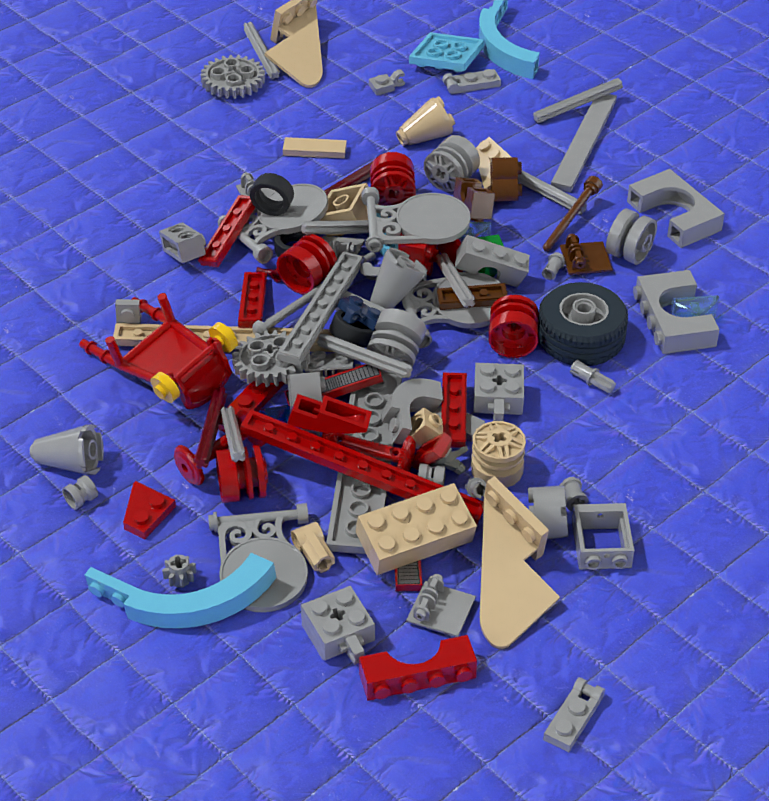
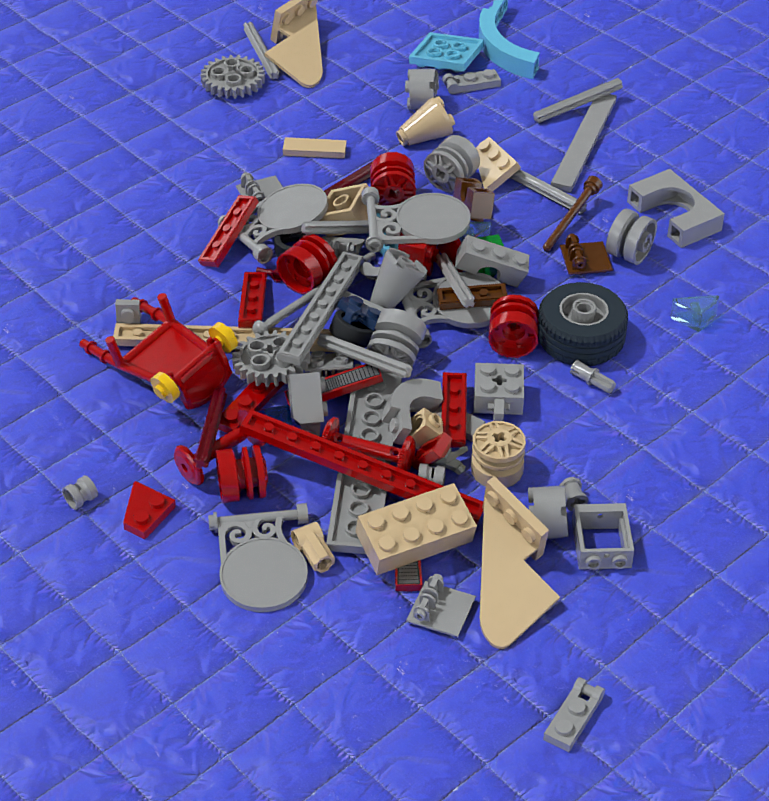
(70, 450): light grey cone -> none
(179, 571): light grey gear -> none
(182, 242): light grey brick -> none
(191, 608): medium azure arch -> none
(233, 434): light grey axle -> none
(276, 183): black tyre -> none
(328, 416): red slope -> none
(338, 624): light grey hinge -> none
(383, 83): light grey plate -> none
(387, 677): red arch -> none
(421, 86): none -> light grey brick
(476, 487): light grey axle -> none
(504, 178): reddish brown brick -> none
(555, 262): light grey pin -> none
(669, 331): light grey arch -> none

